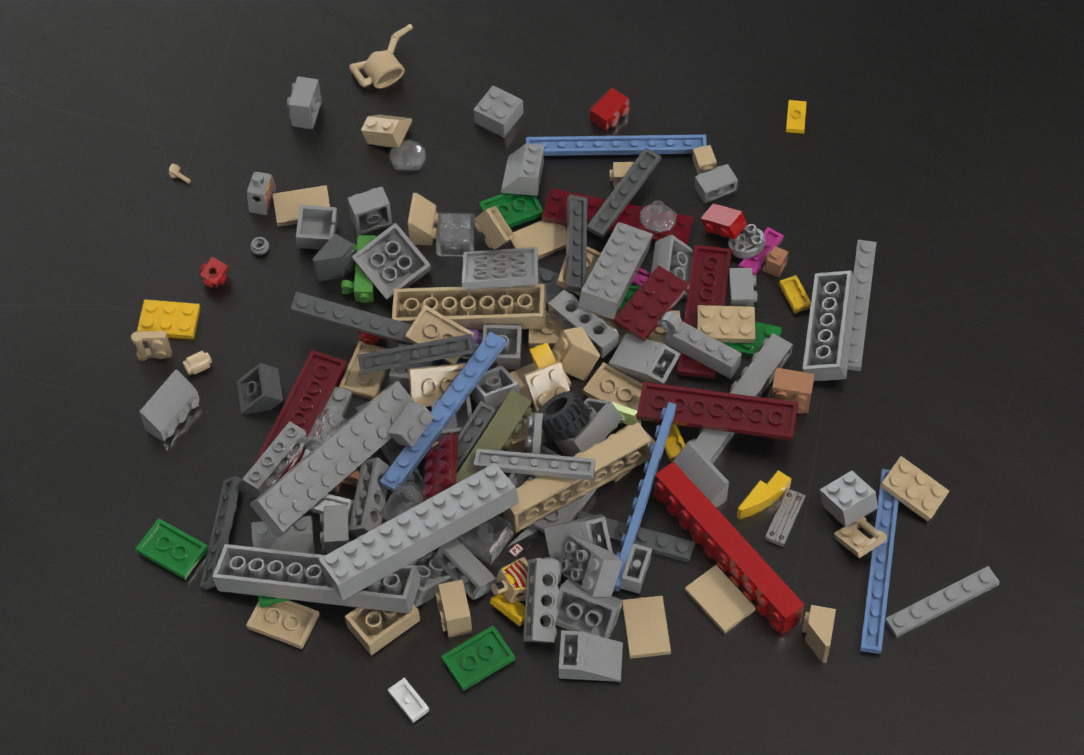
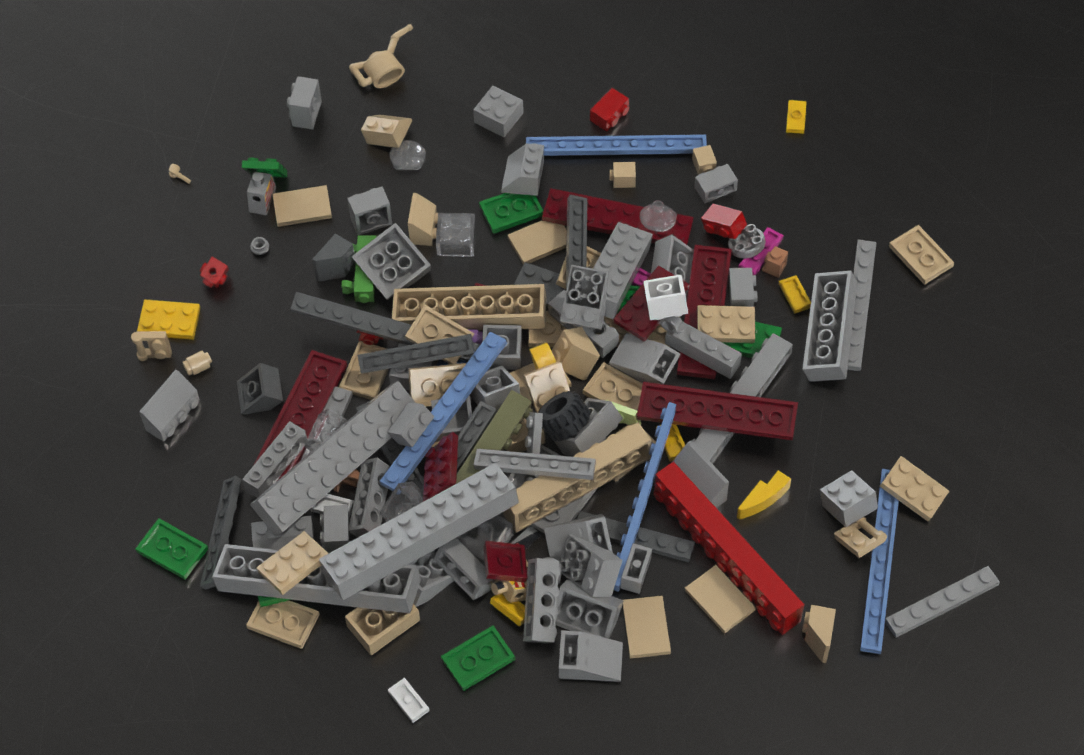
(269, 166): none -> green plate
(292, 563): none -> tan plate
(315, 226): light grey piece -> none
(454, 609): tan brick -> none
(494, 228): tan slope -> none
(500, 268): light grey plate -> none
(505, 561): none -> dark red tile
(585, 297): none -> light grey slope
(623, 193): dark grey plate -> none
(665, 297): none -> white brick
(785, 517): light grey tile -> none
(793, 387): nougat brick -> none
(921, 254): none -> tan plate

